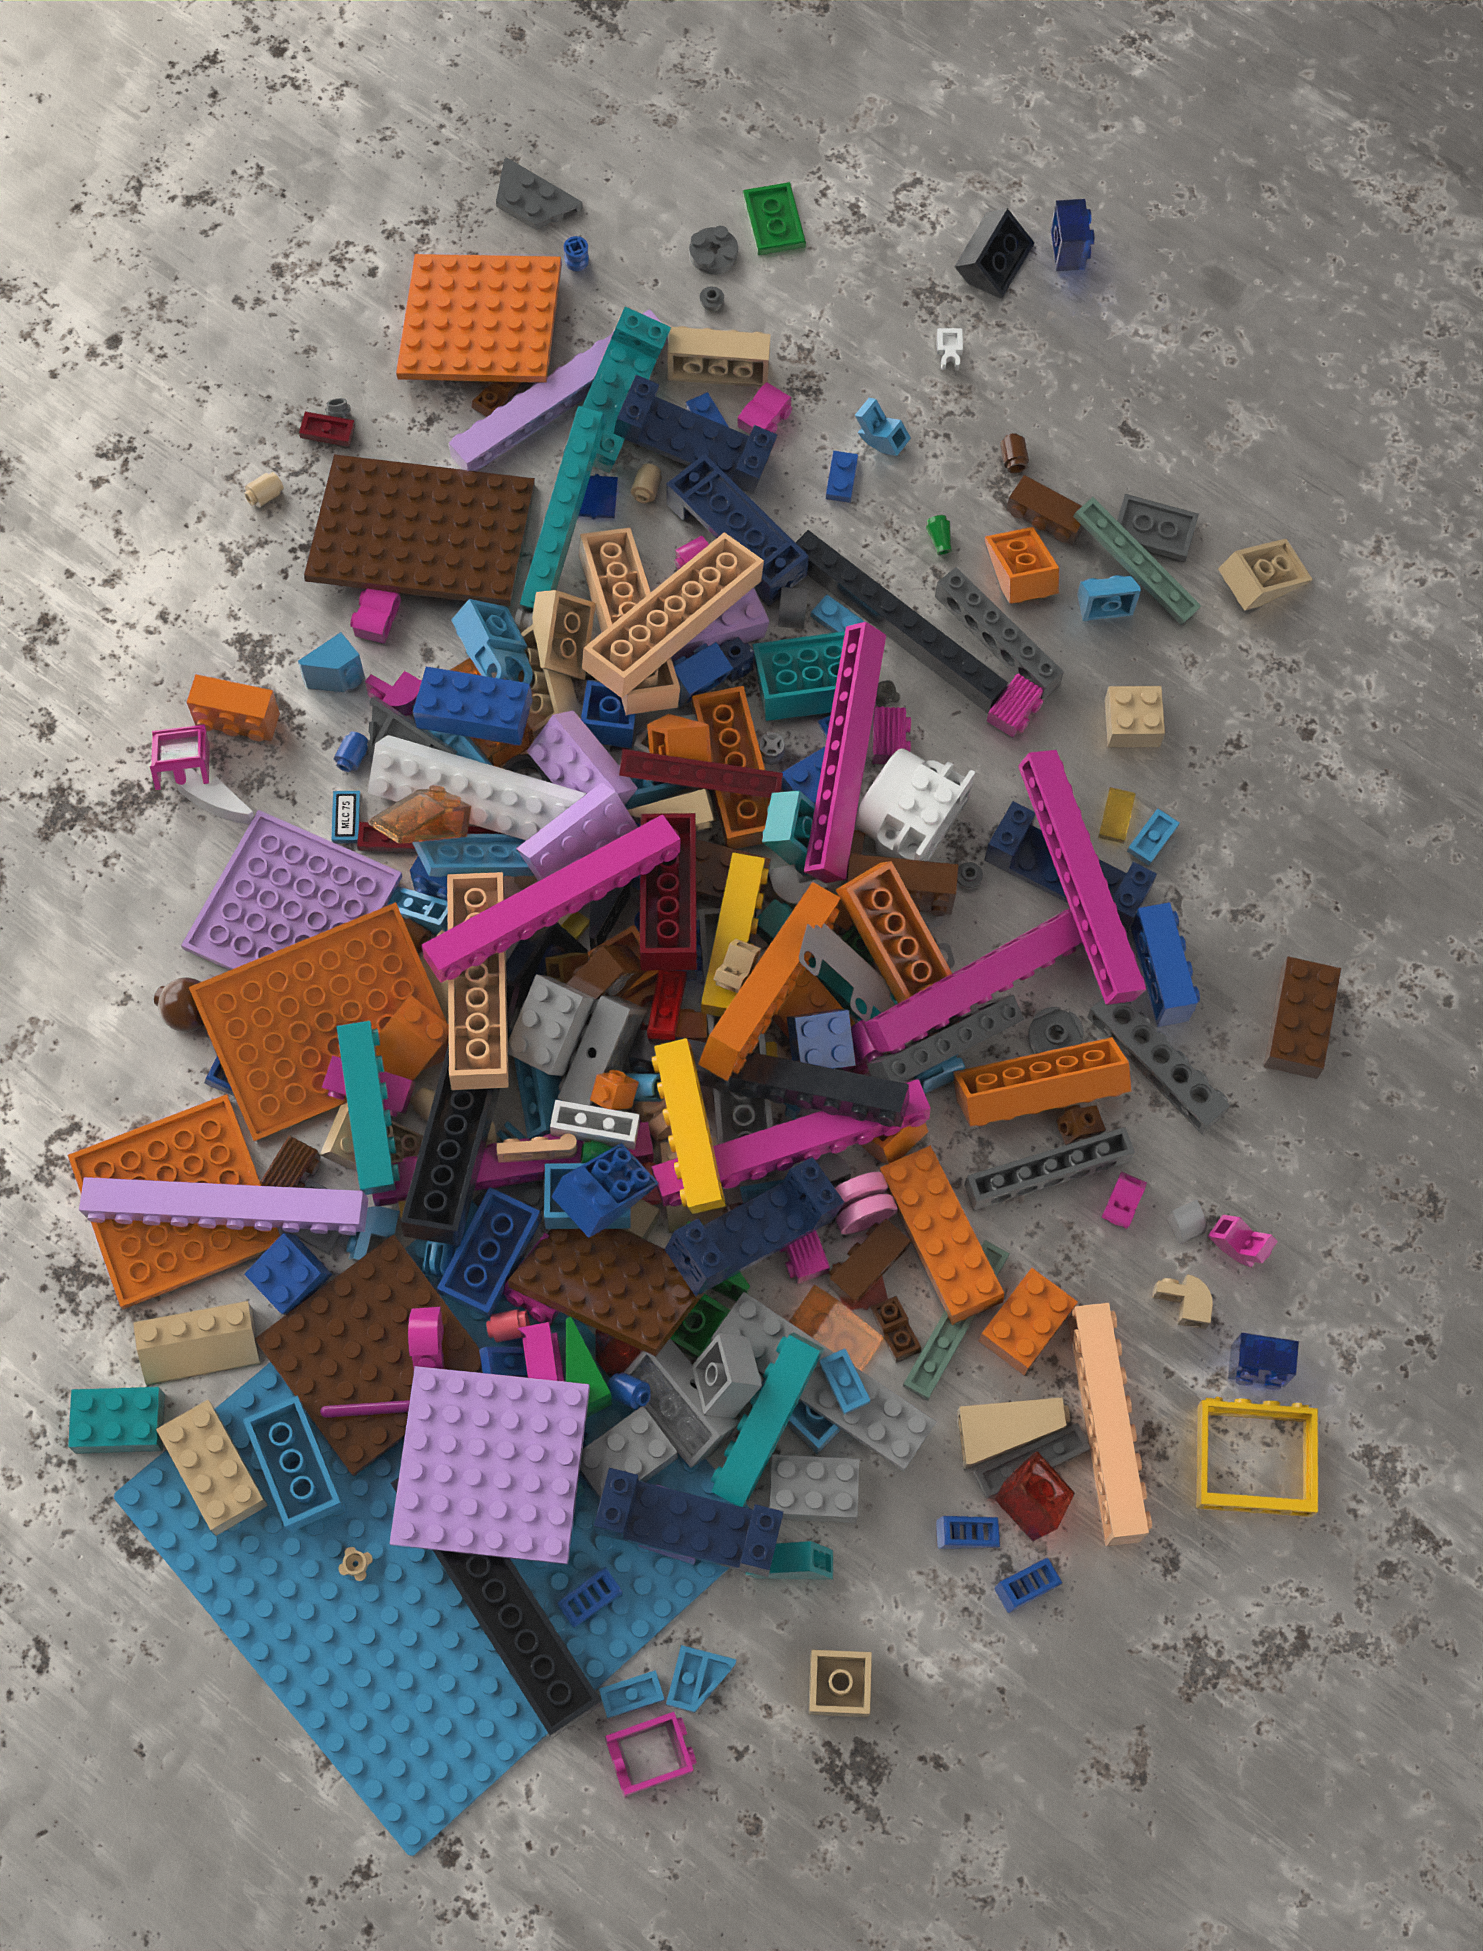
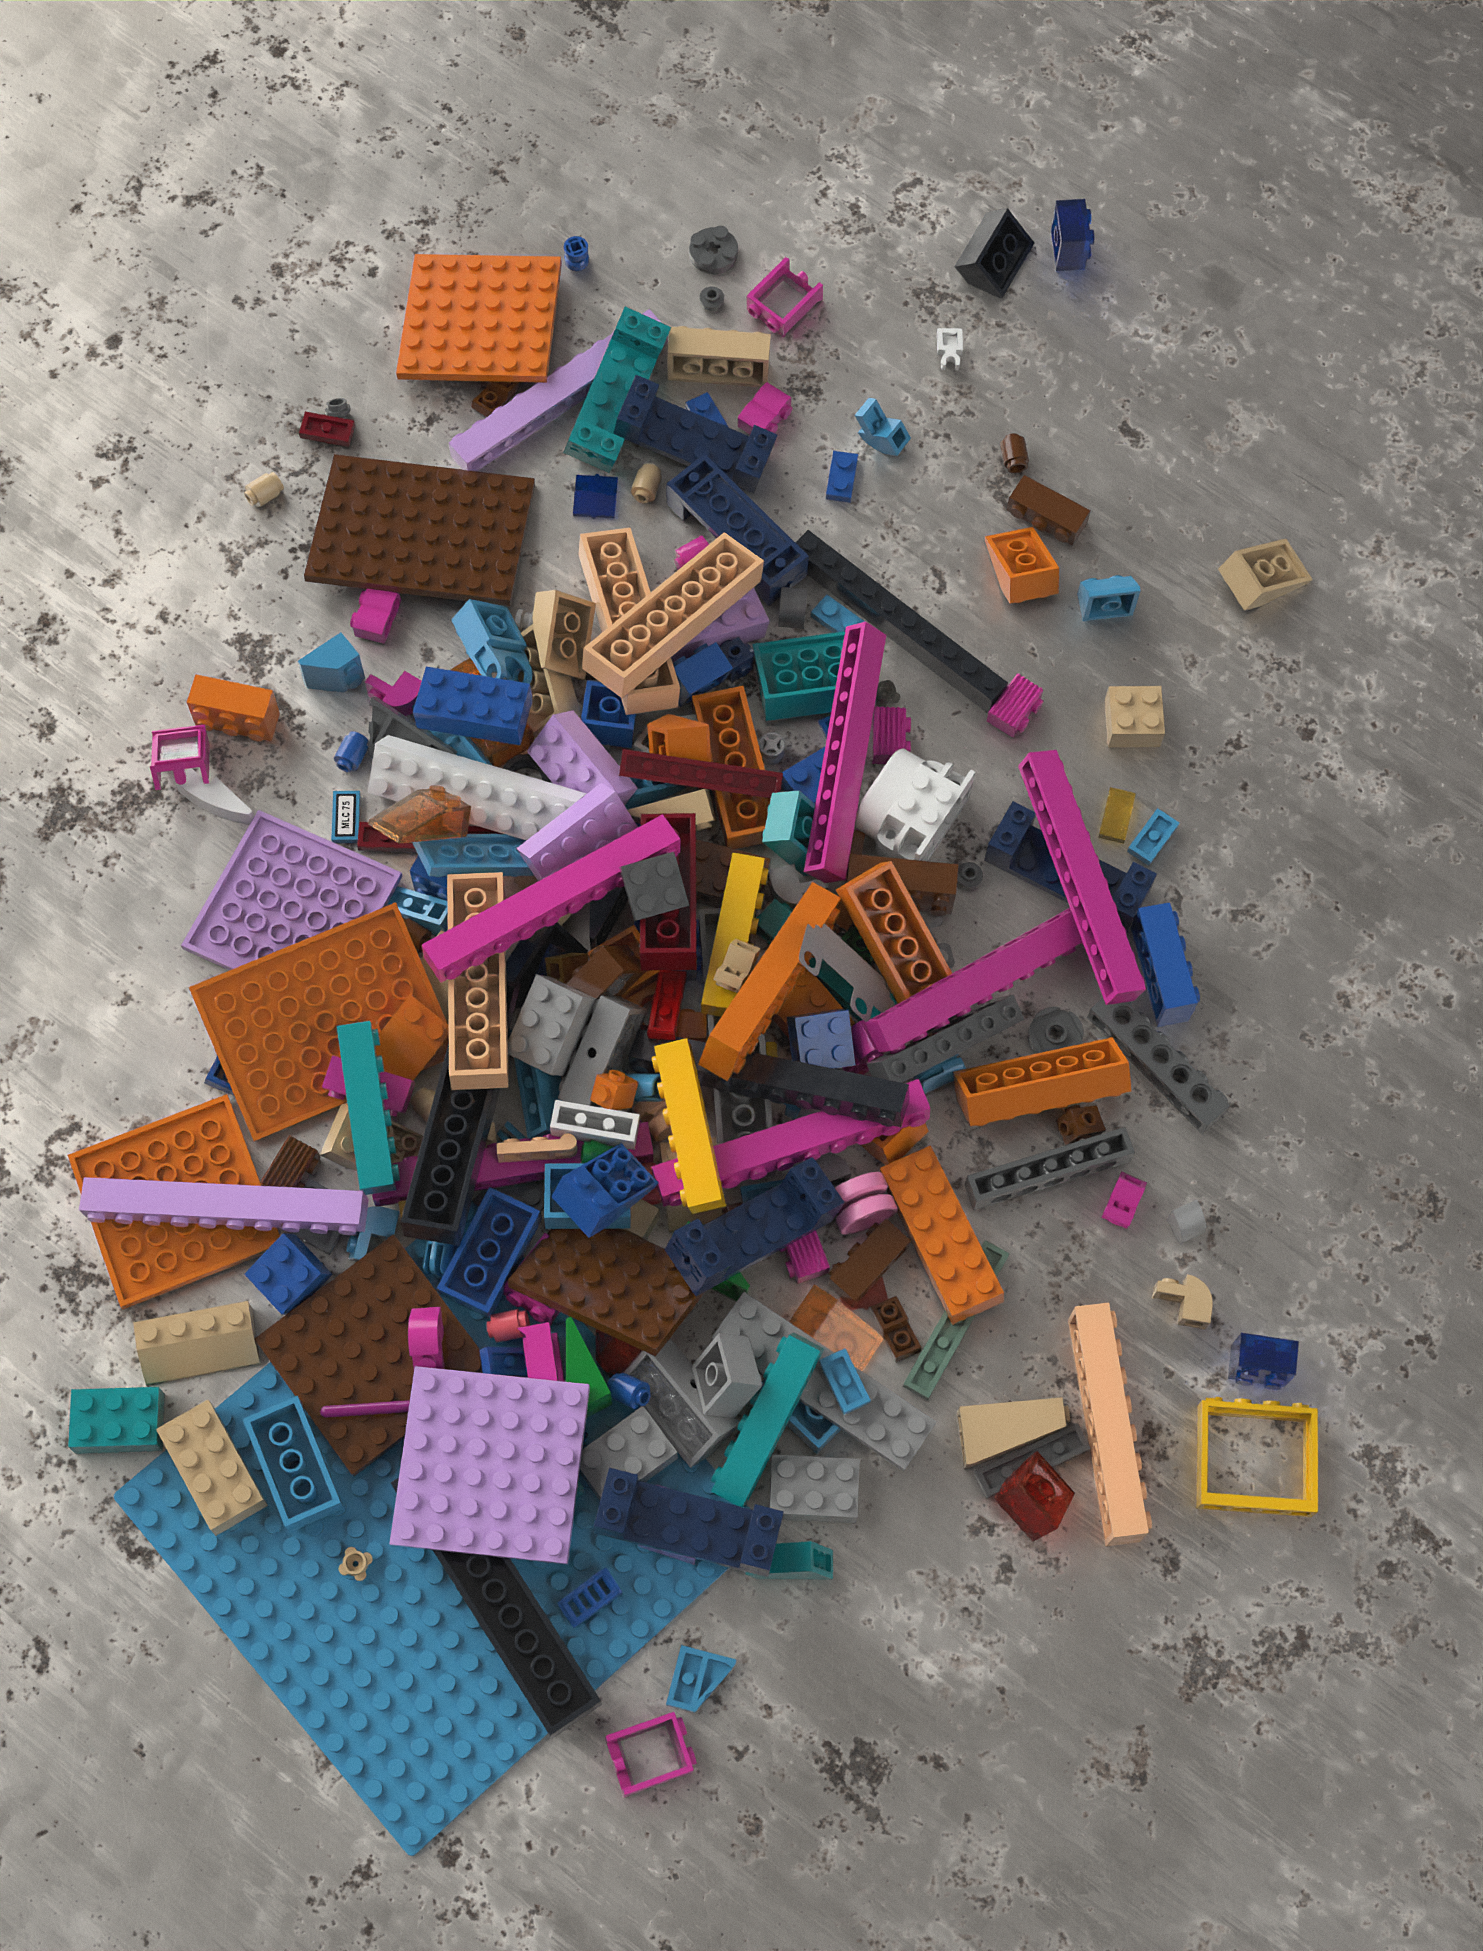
(178, 1006): reddish brown brick -> none
(532, 197): dark grey wing -> none
(564, 504): teal brick -> none
(576, 924): yellow tile -> none
(631, 1694): dark azure plate -> none
(654, 886): none -> dark grey plate
(699, 1326): green slope -> none
(774, 218): green tile -> none
(783, 298): none -> dark pink window
(840, 1683): tan brick -> none
(940, 534): green cone -> none
(943, 1532): blue slope -> none
(997, 631): dark grey brick -> none
(1013, 1596): blue slope -> none
(1027, 1321): orange brick -> none
(1136, 560): sand green plate -> none
(1158, 526): dark grey plate -> none
(1240, 1241): dark pink brick -> none
(1302, 1017): reddish brown brick -> none

